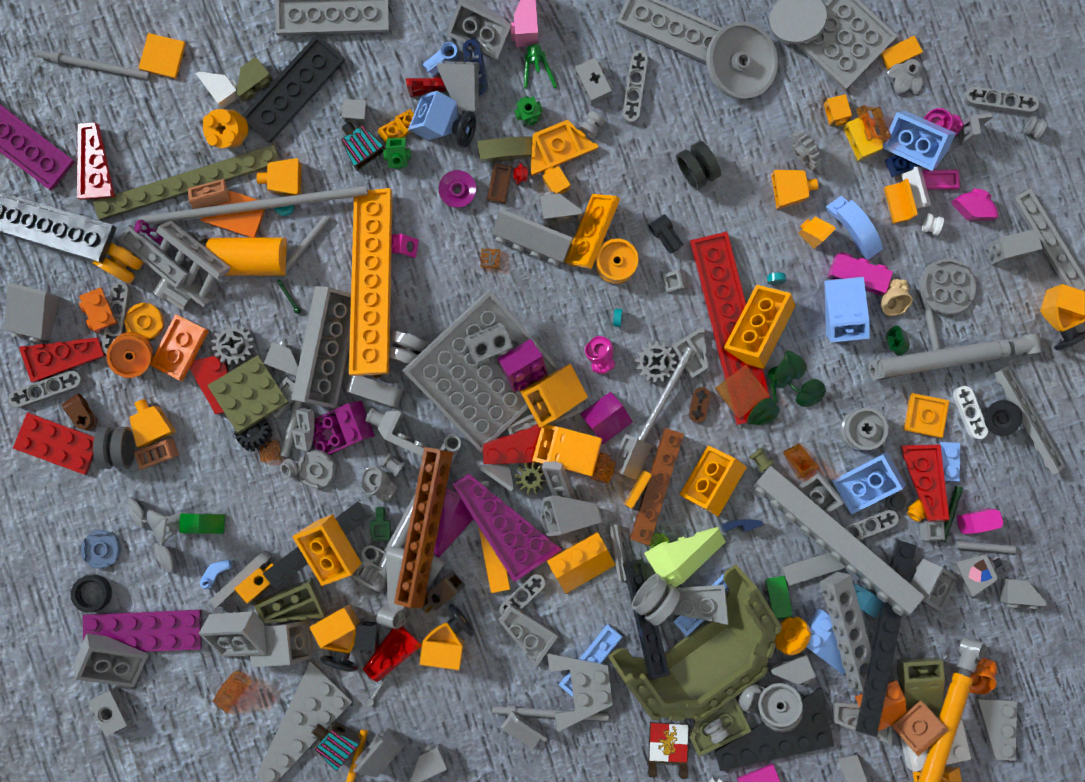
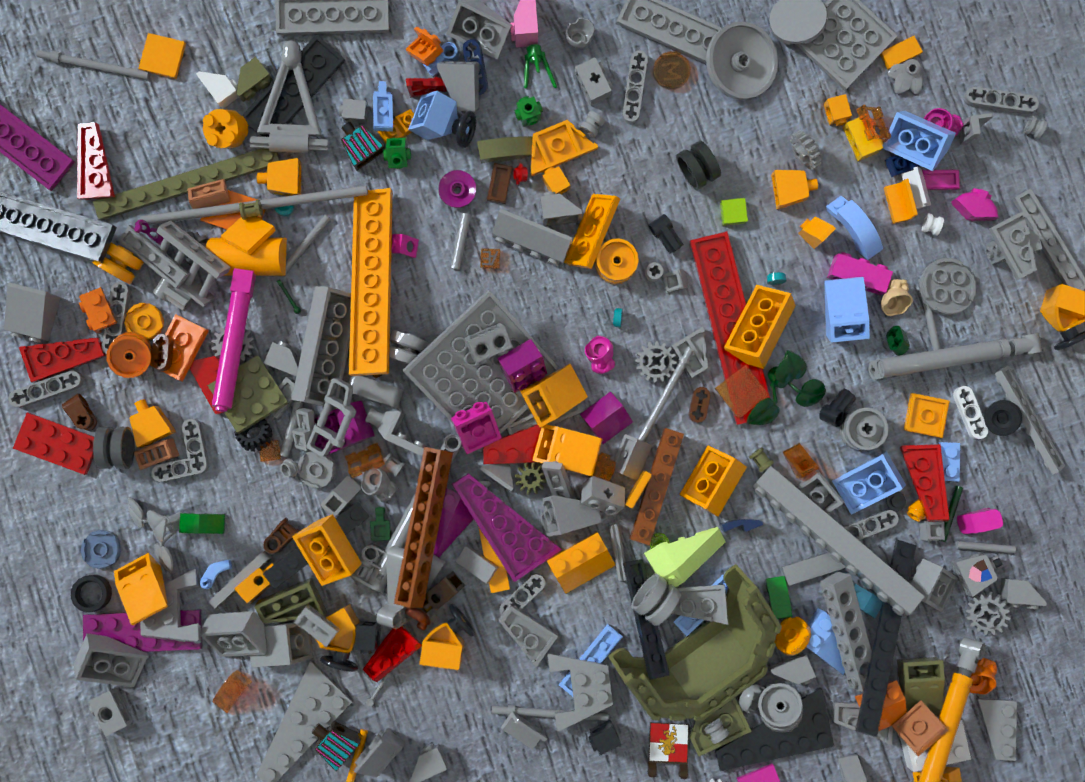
(141, 588): none -> light orange slope
(162, 352): none -> reddish brown beam
(167, 622): none -> light grey wing
(190, 462): none -> light grey beam
(241, 293): none -> dark pink brick
(248, 234): none -> light orange tile
(251, 209): none -> olive bush
(281, 535): none -> reddish brown piece
(285, 136): none -> light grey piece
(317, 625): none -> light grey hinge
(341, 496): none -> light grey slope
(348, 410): none -> light grey bar
(363, 456): none -> clear orange piece
(382, 109): none -> light blue hinge
(420, 616): none -> copper arm
(425, 47): none -> orange bracket
(460, 241): none -> light grey piece
(476, 427): none -> dark pink plate
(476, 564): none -> light grey tile
(580, 33): none -> light grey hair
(603, 495): none -> light grey brick
(604, 738): none -> black brick
(659, 269): none -> light grey bush
(671, 70): none -> clear orange tile
(733, 211): none -> lime piece
(835, 412): none -> black piece
(990, 621): none -> light grey gear
(1014, 244): none -> light grey wing

